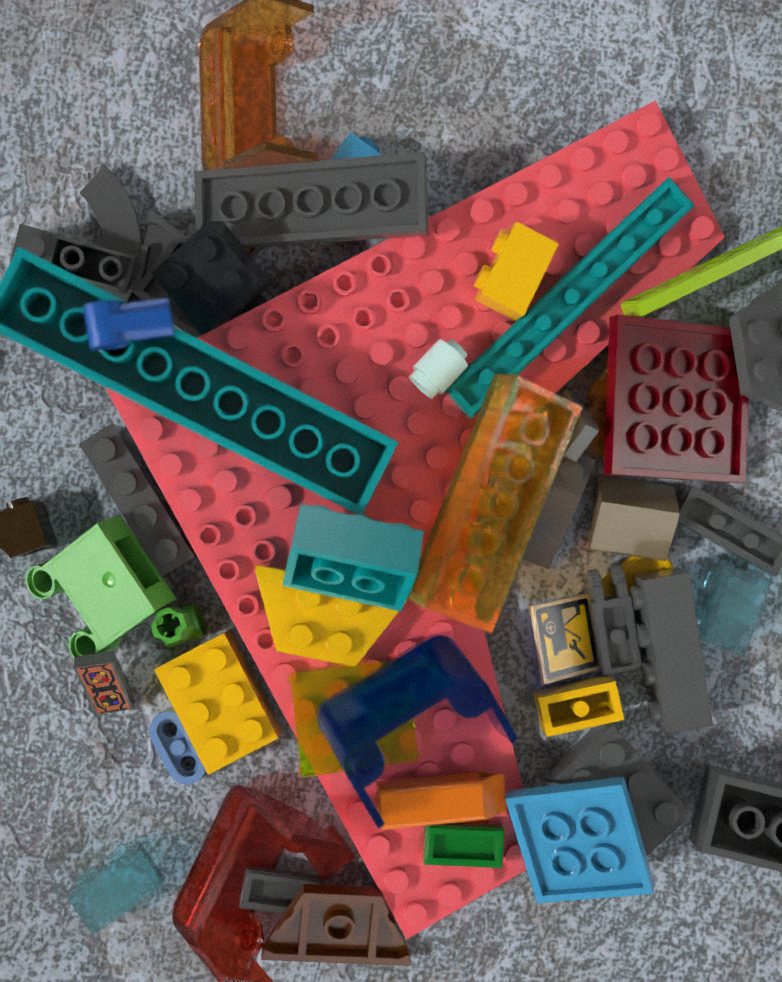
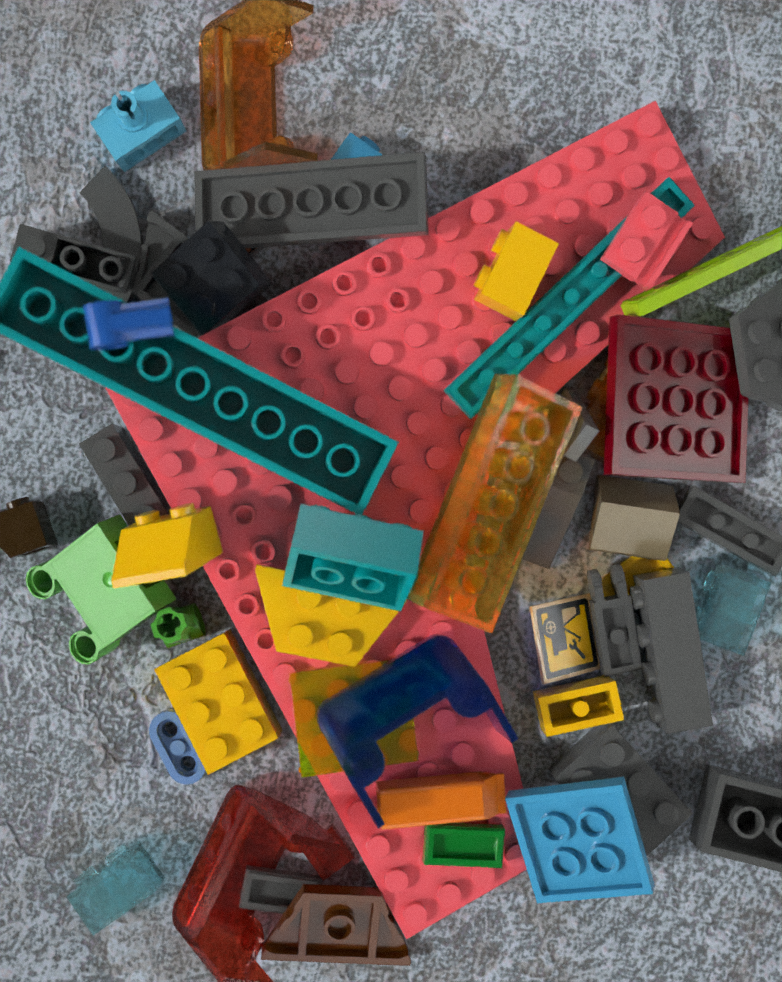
(104, 682): tile -> none
(137, 124): none -> medium azure brick
(165, 545): none -> yellow slope
(439, 368): light aqua brick -> none
(646, 241): none -> coral plate

